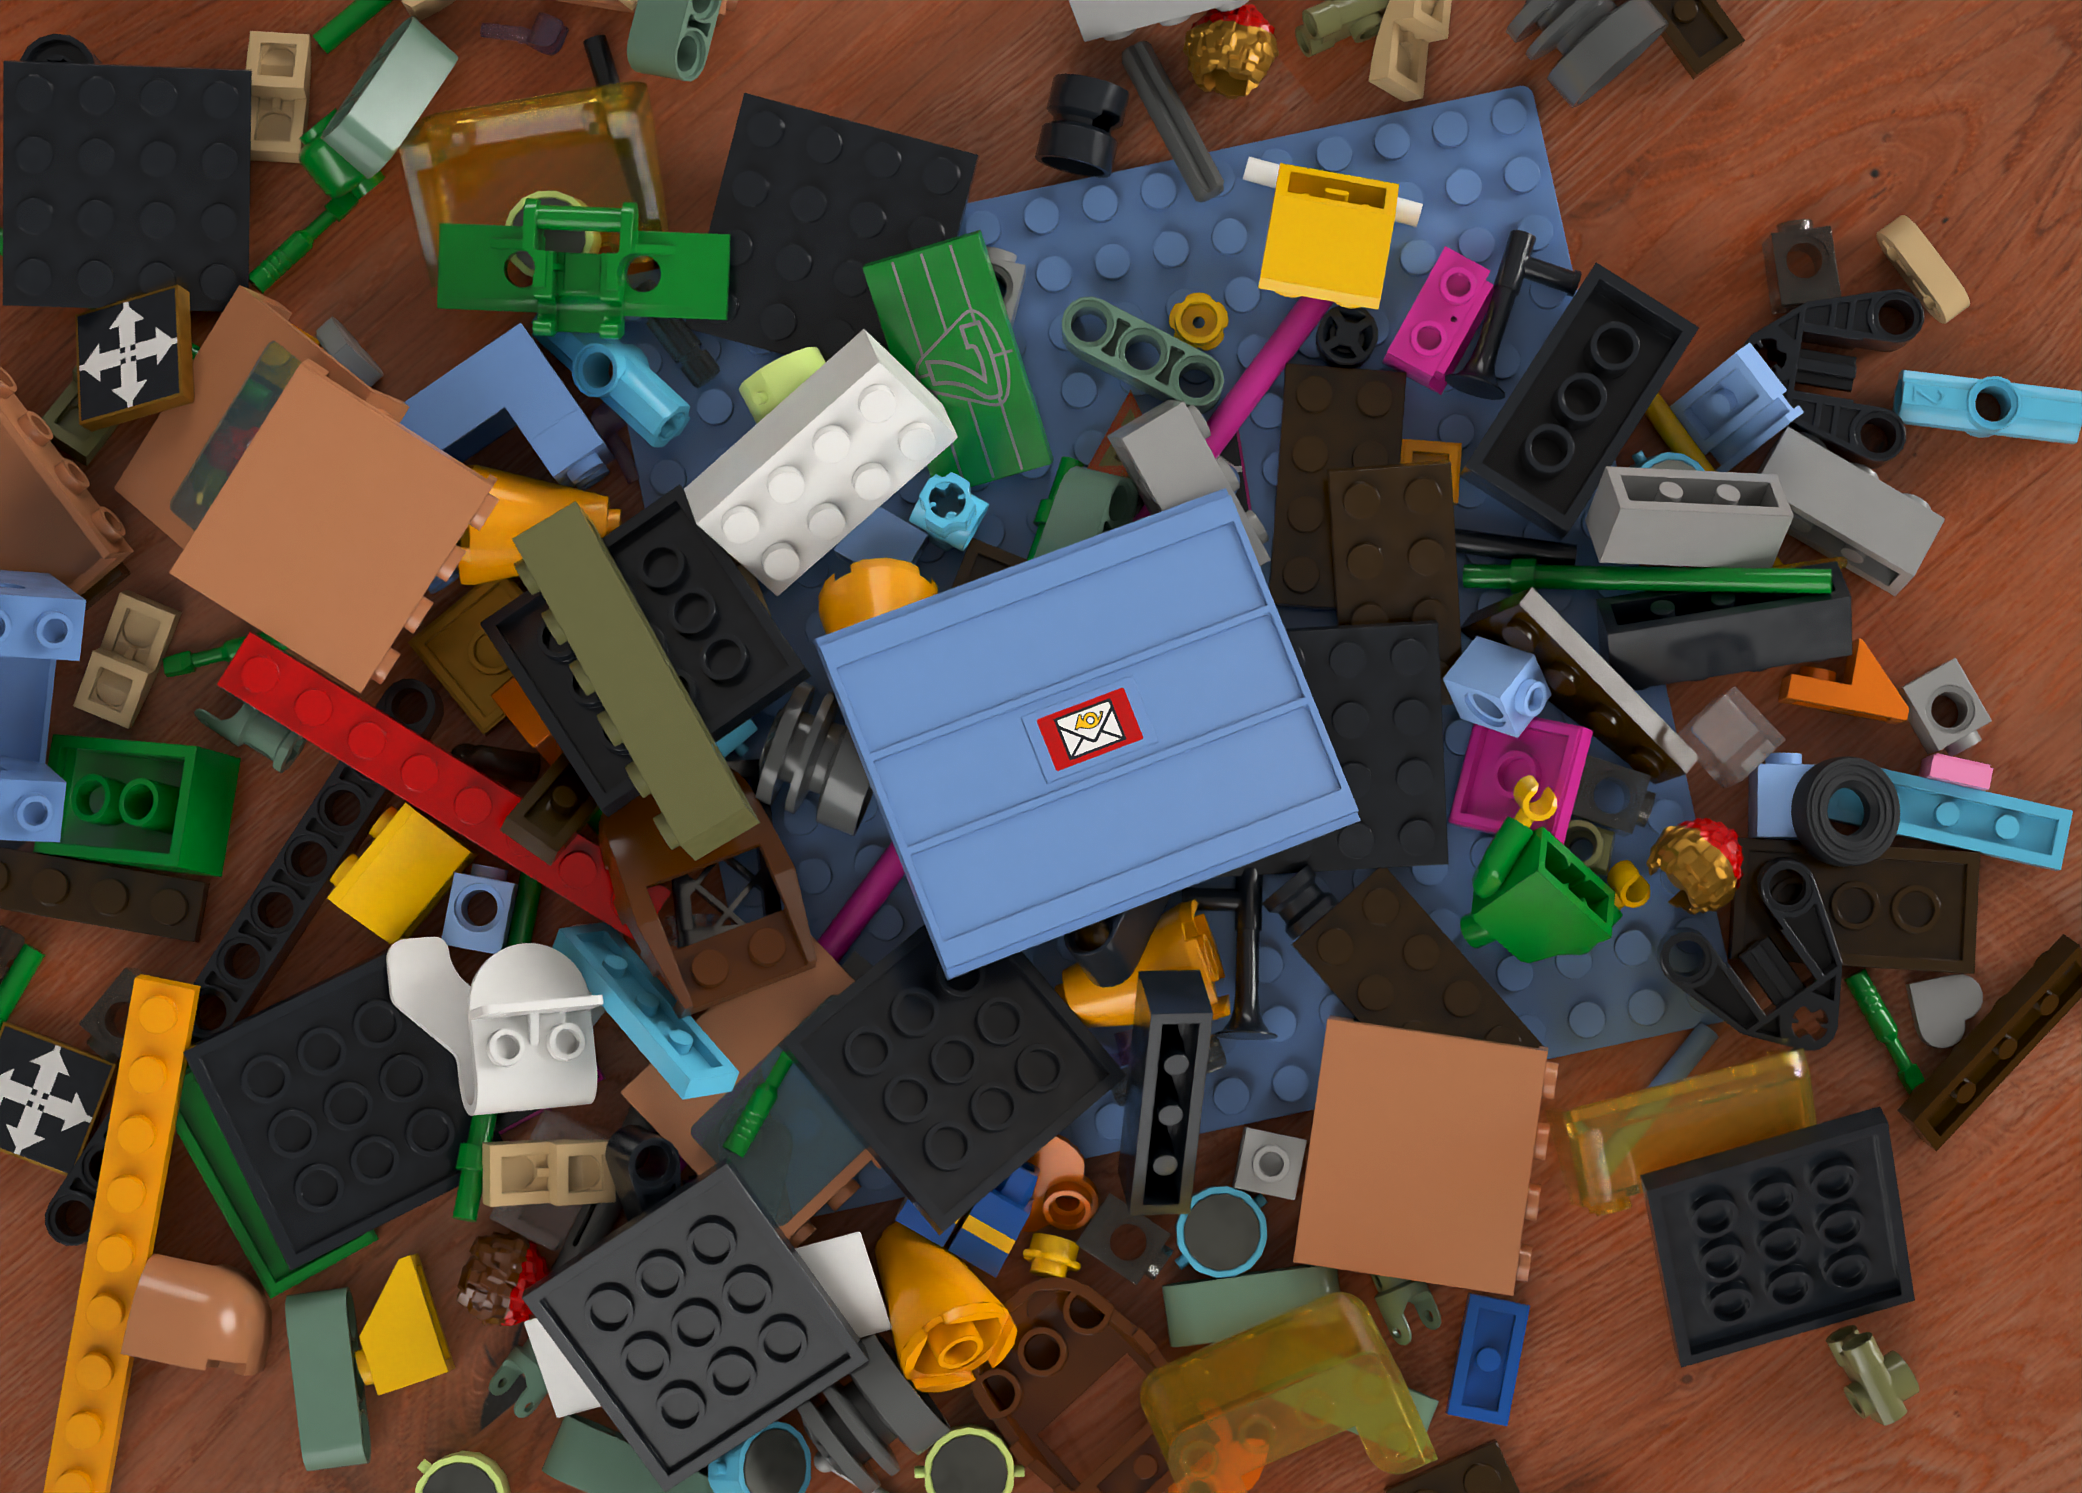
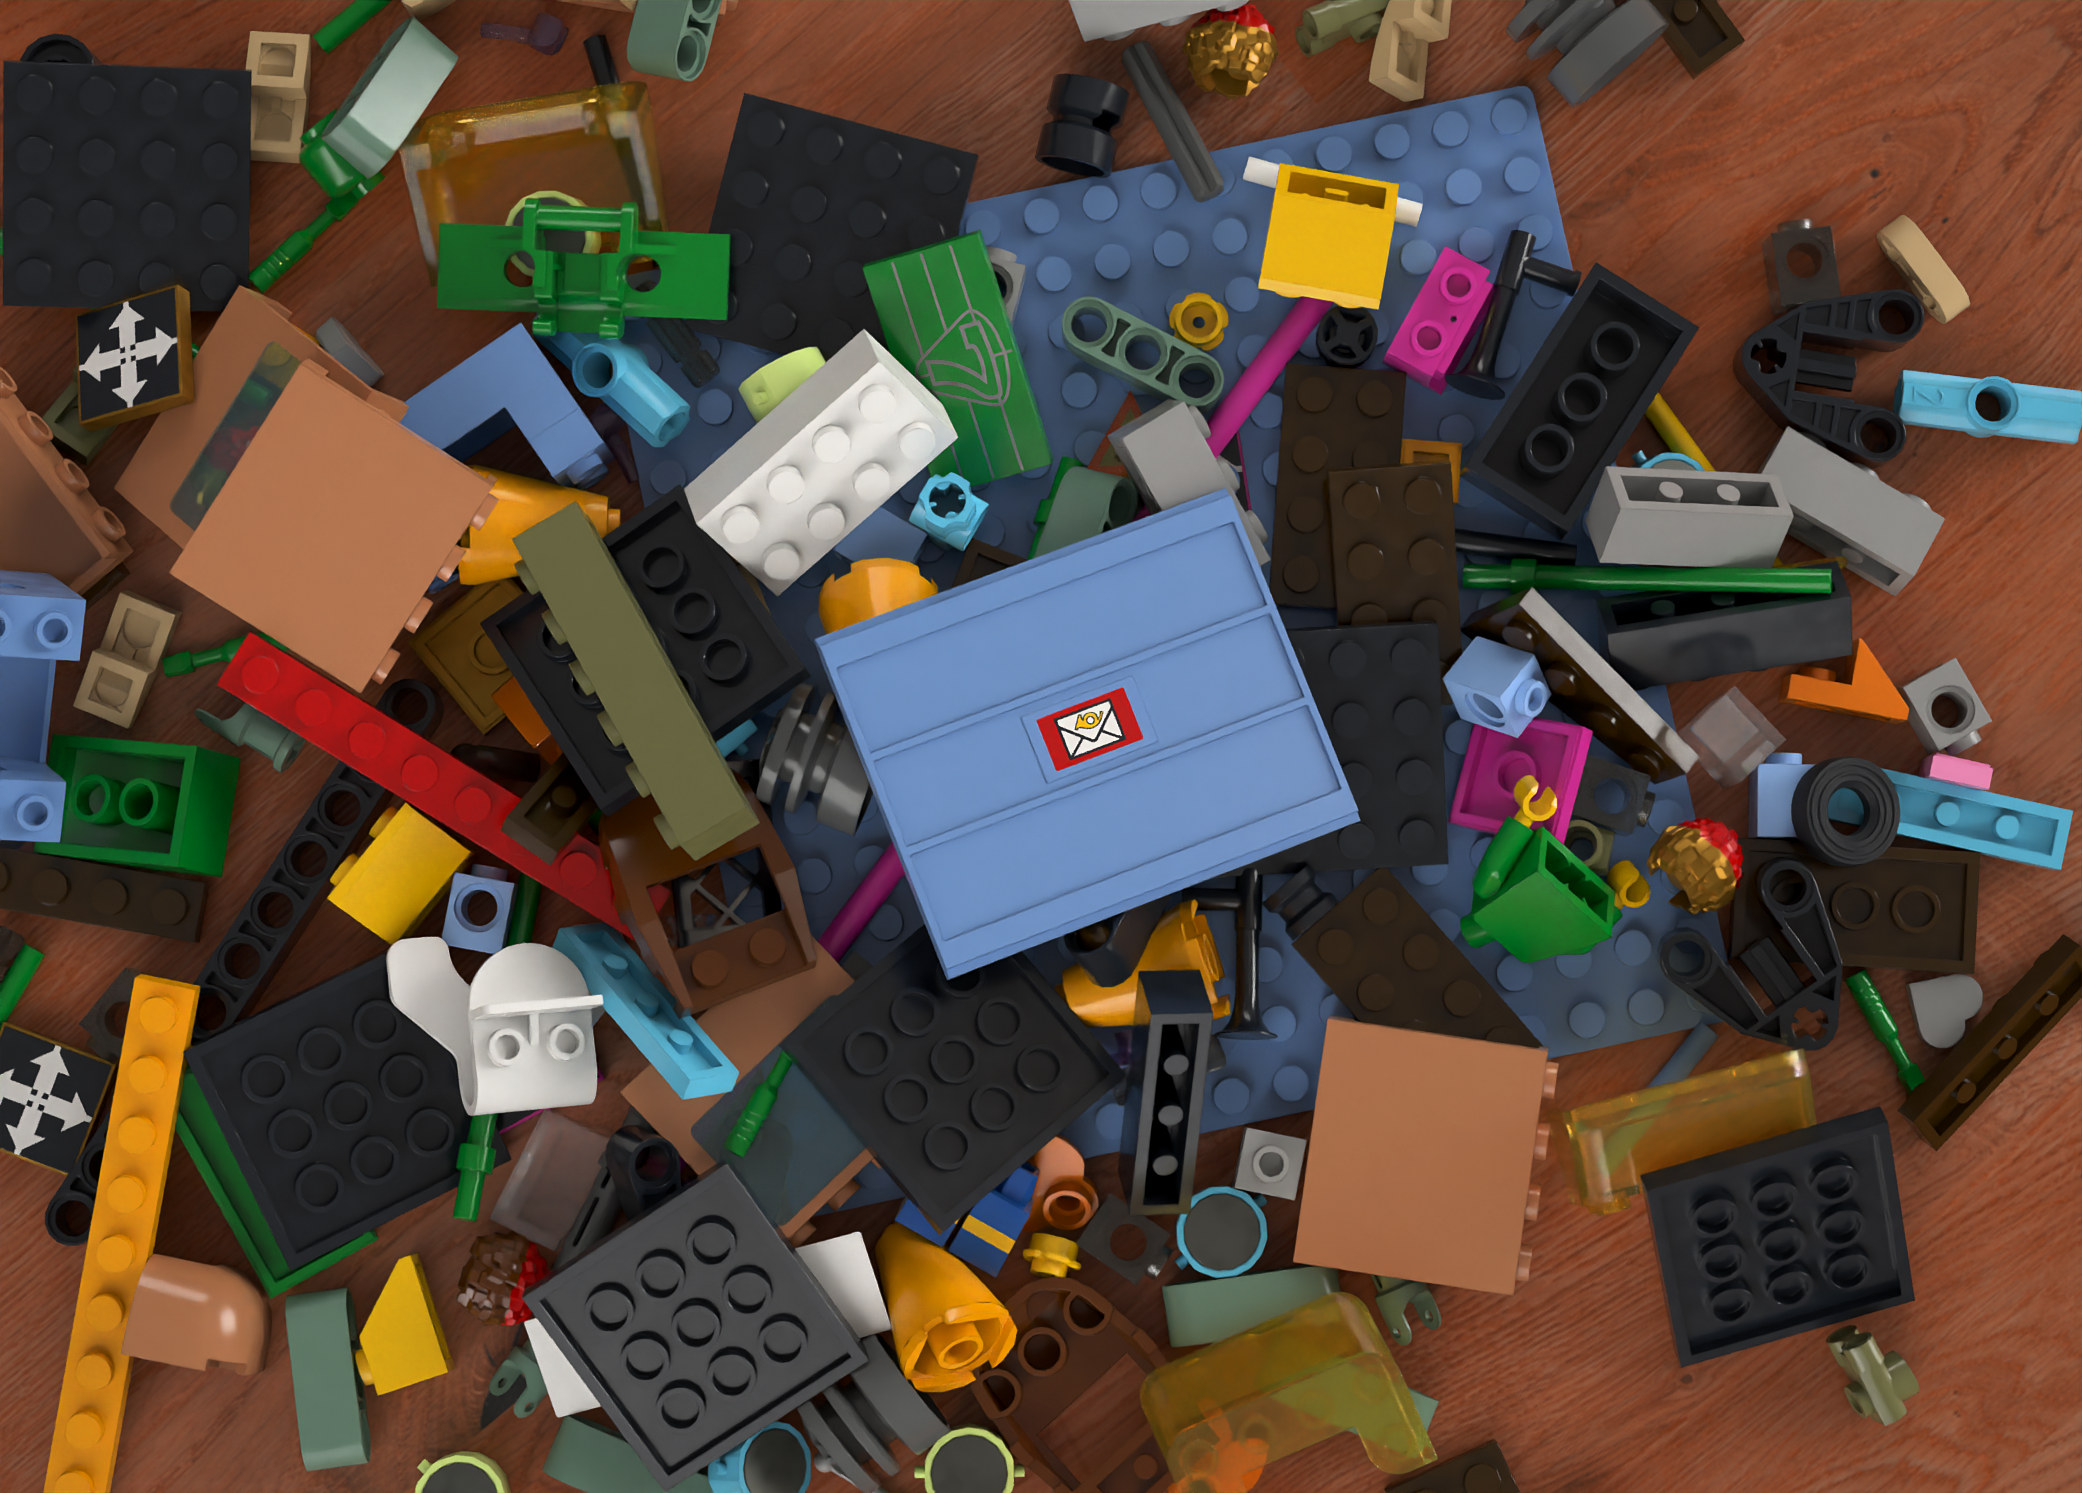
(546, 1172): tan slope -> none
(1487, 1359): blue plate -> none
(1735, 408): light blue plate -> none

